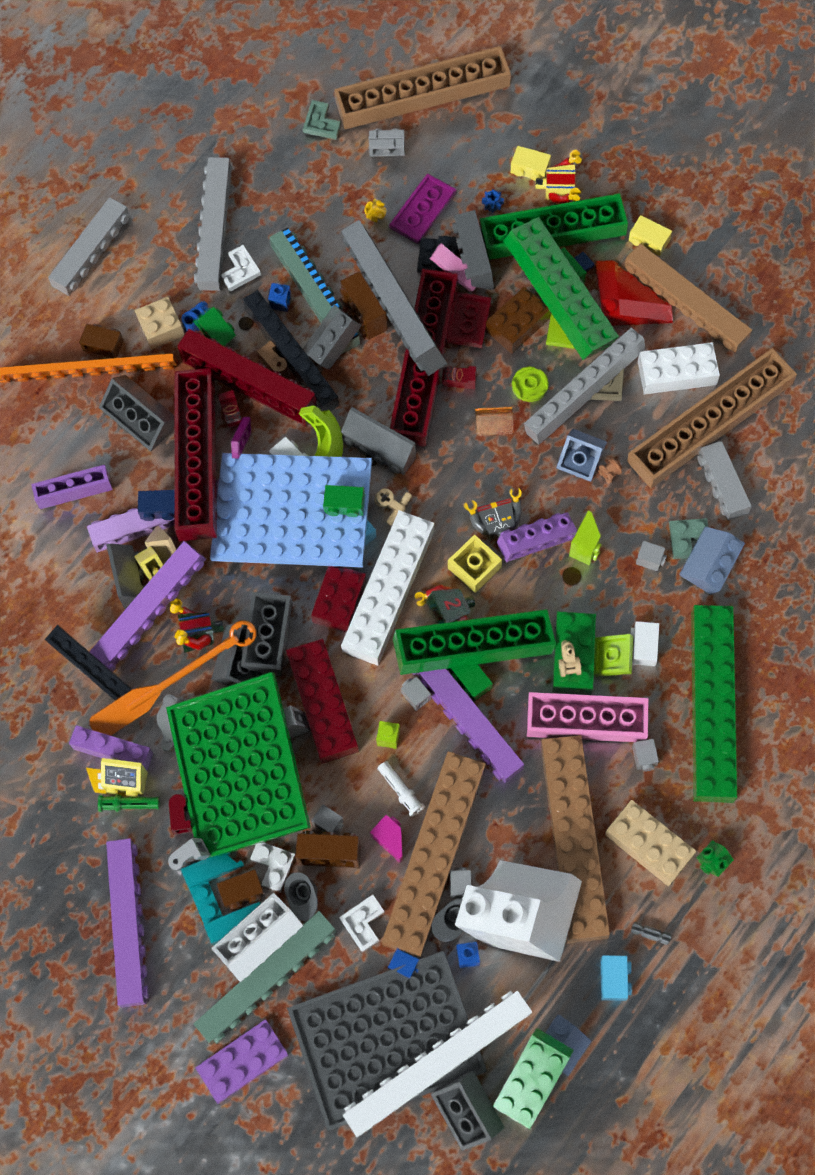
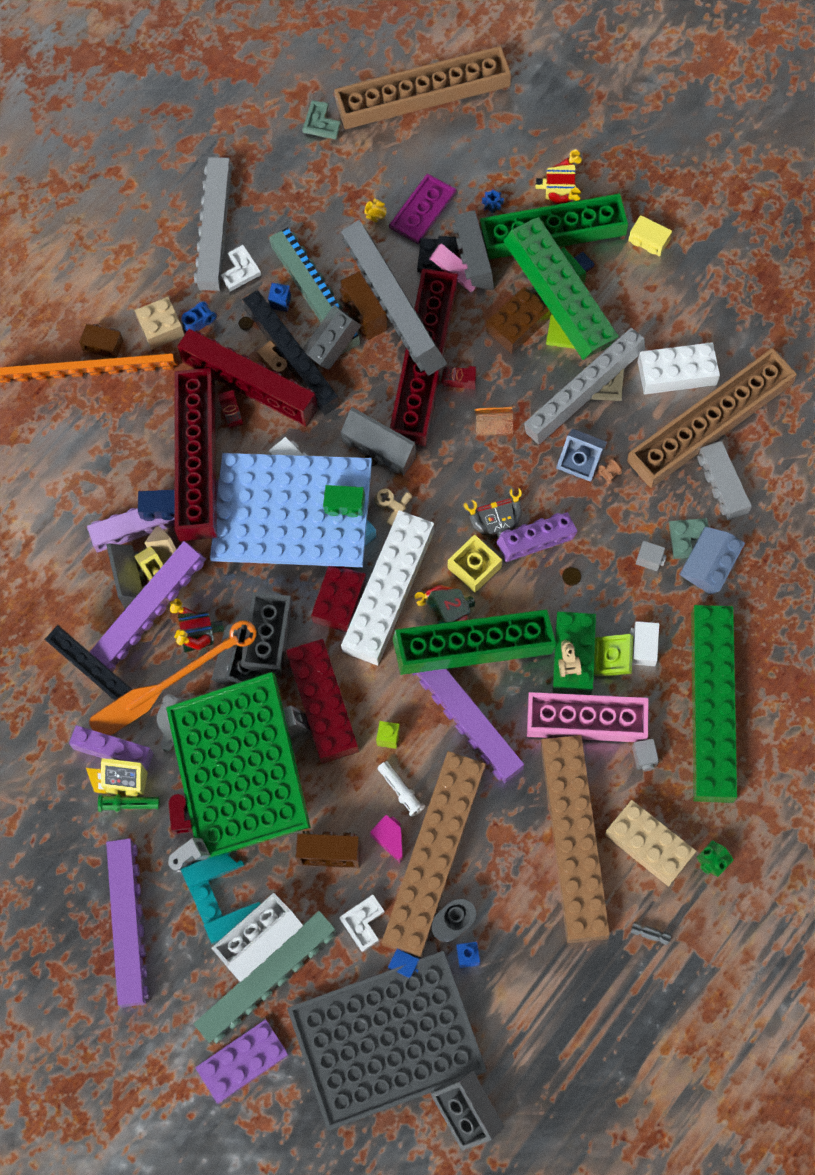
(72, 487): medium lavender brick -> none
(89, 246): light grey brick -> none
(137, 412): dark grey slope -> none
(214, 326): green brick -> none
(241, 437): magenta tile -> none
(241, 890): reddish brown brick -> none
(278, 864): white plate -> none
(301, 895): dark grey piece -> none
(327, 430): lime arch -> none
(328, 820): light grey brick -> none
(386, 142): light grey brick -> none
(415, 693): light grey brick -> none
(436, 1064): white brick -> none
(459, 880): light grey brick -> none
(468, 320): dark red plate -> none
(472, 680): green brick -> none
(521, 909): white brick -> none
(530, 163): light yellow brick -> none
(530, 384): lime tile -> none
(533, 1078): brick -> none
(570, 1036): sand blue slope -> none
(586, 543): lime slope -> none
(615, 978): medium azure brick -> none
(626, 299): red slope -> none
(687, 298): medium nougat brick -> none

